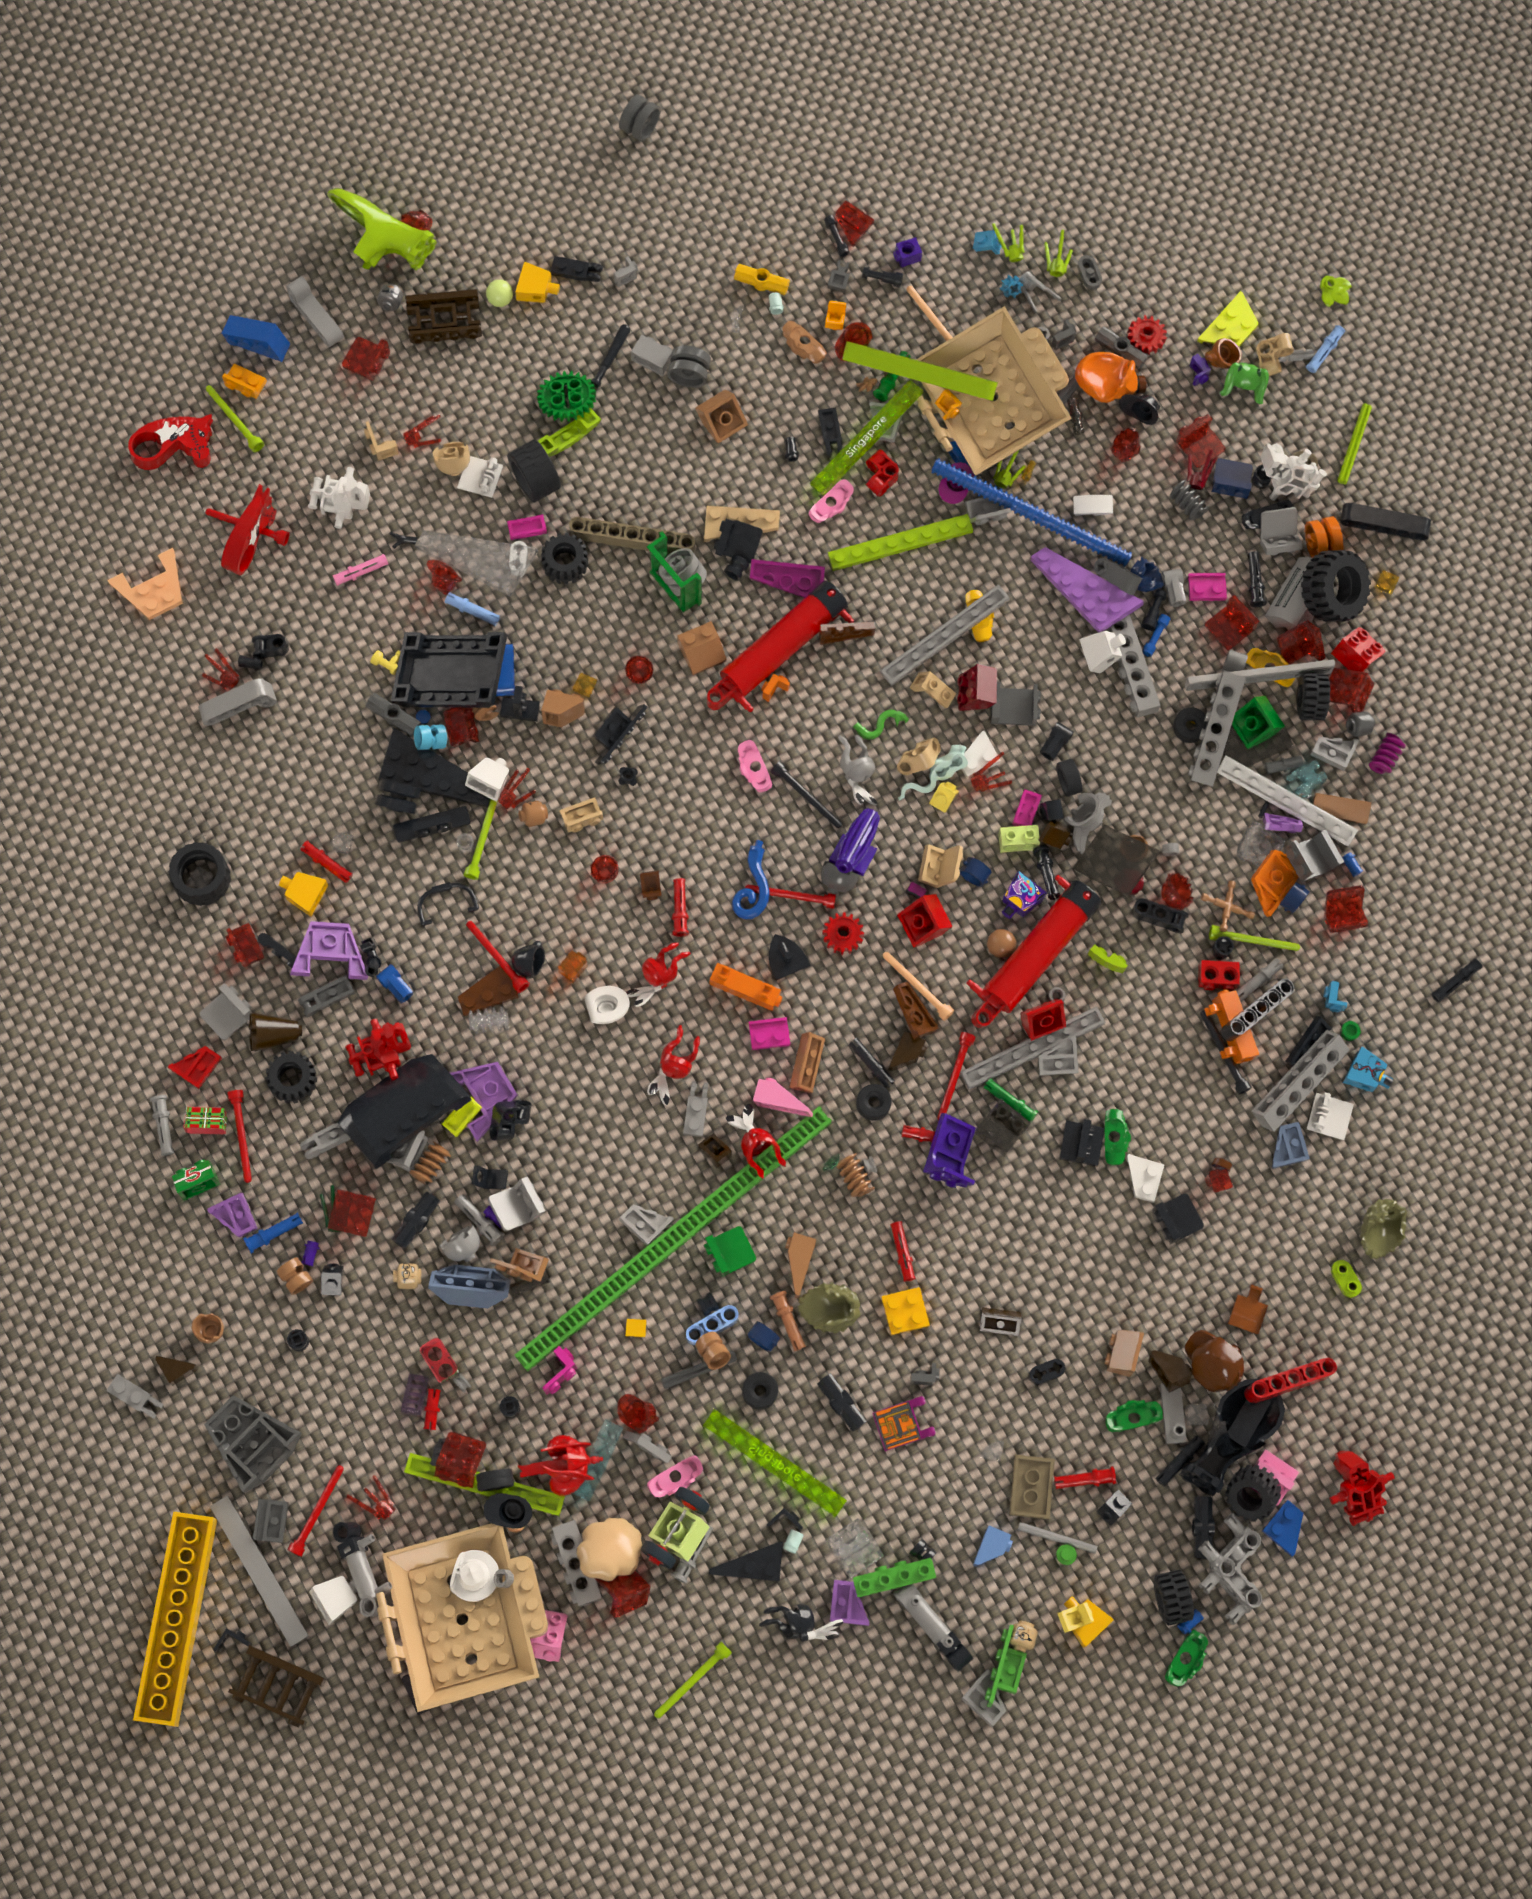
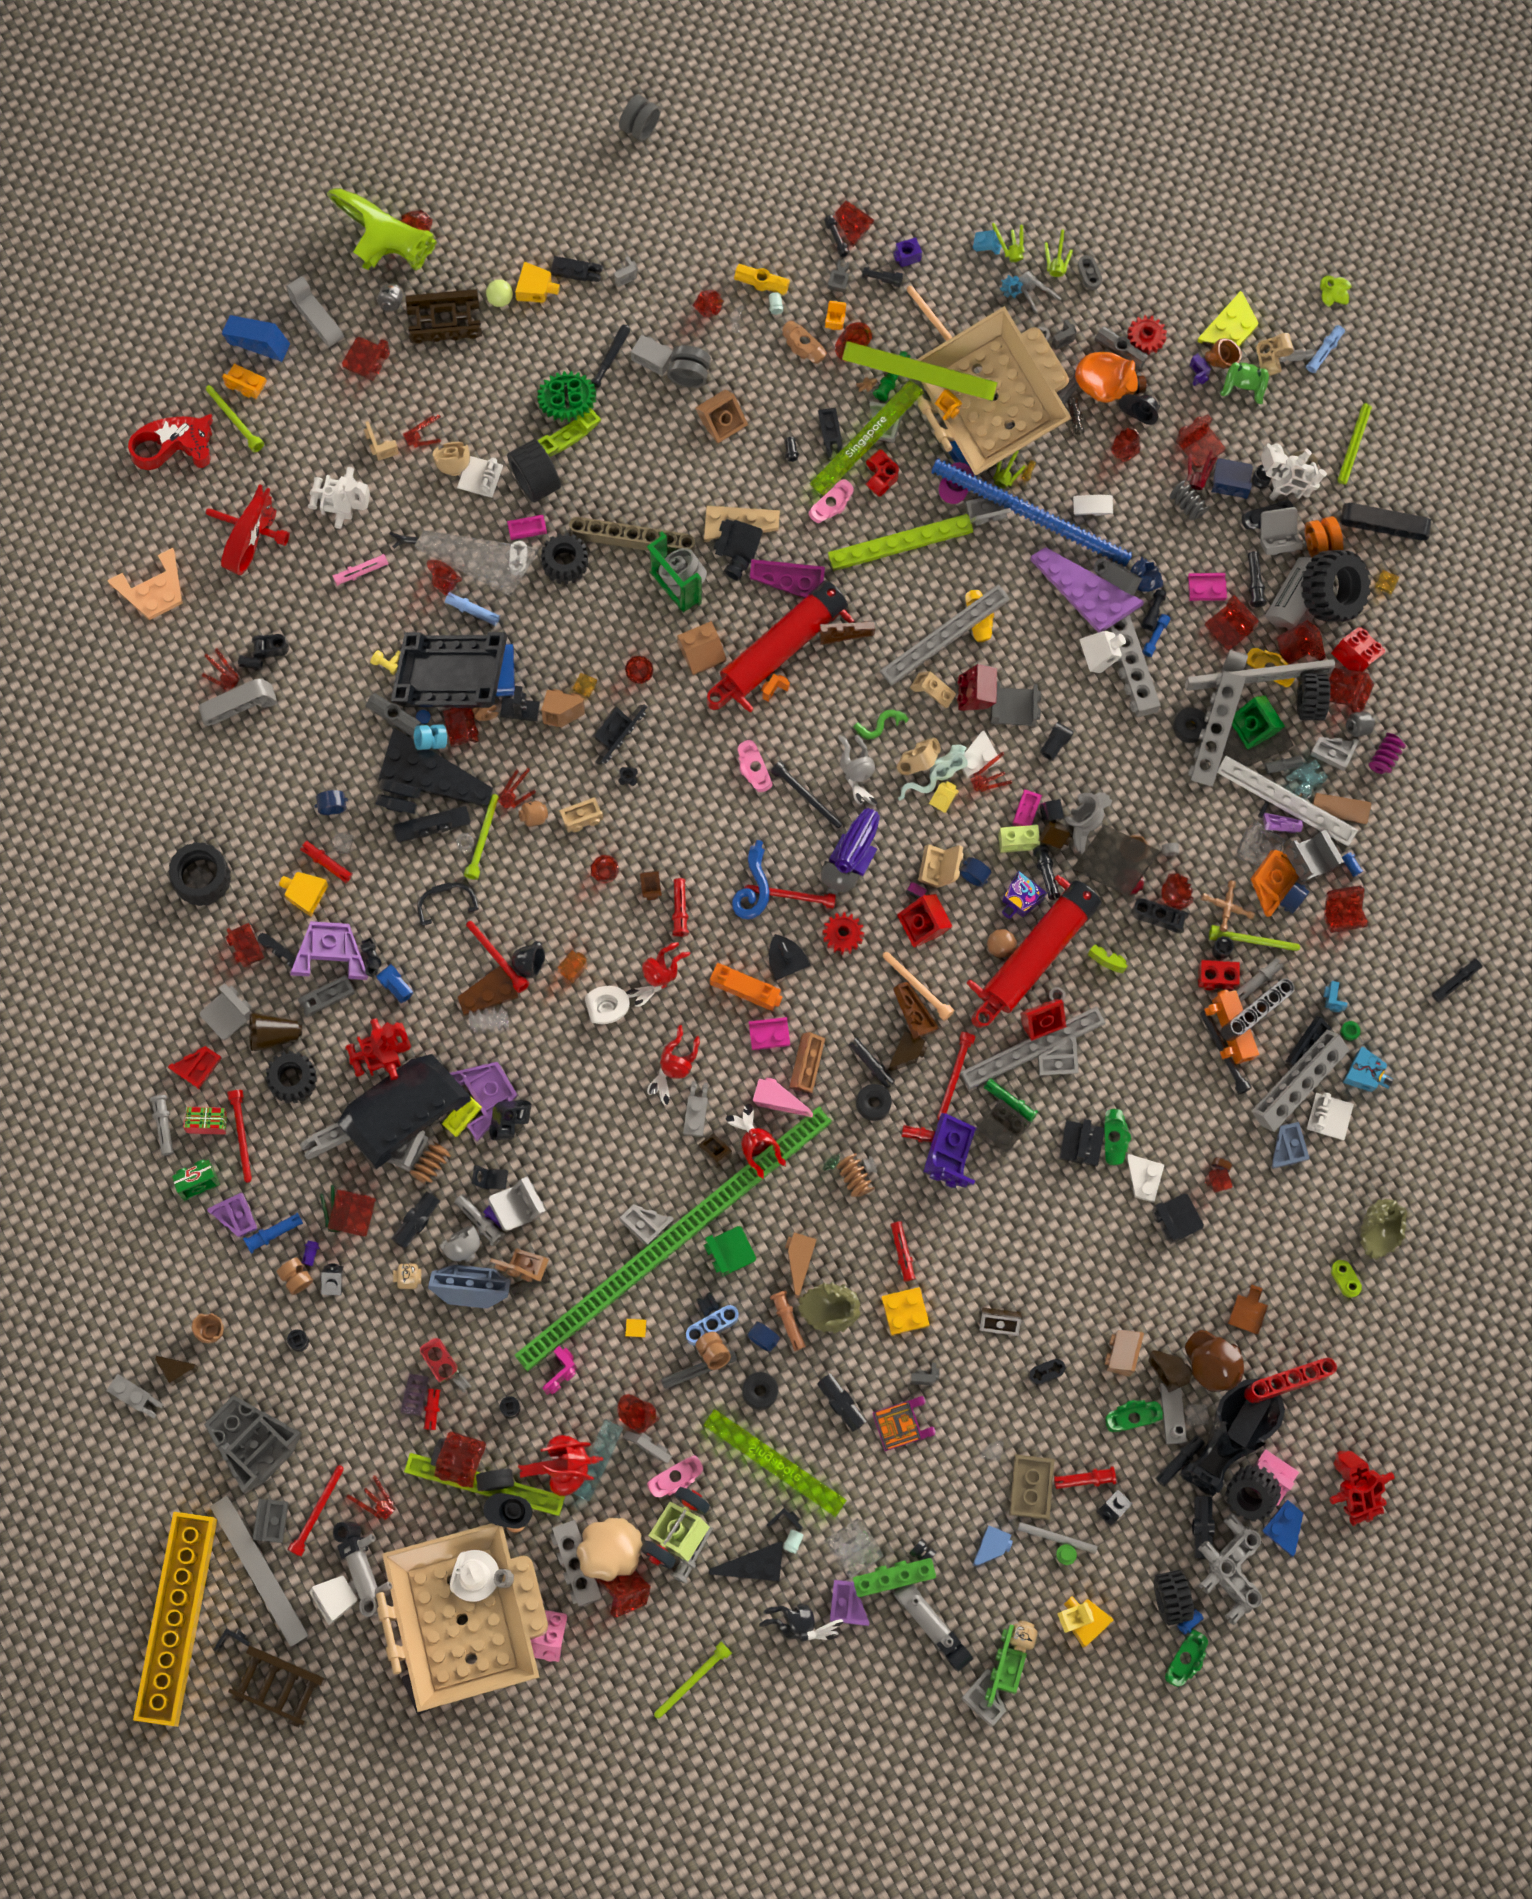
(331, 802): none -> dark blue piece
(488, 777): white torso -> none
(708, 303): none -> clear red brick
(1069, 777): black tyre -> none
(1173, 582): light grey piece -> none

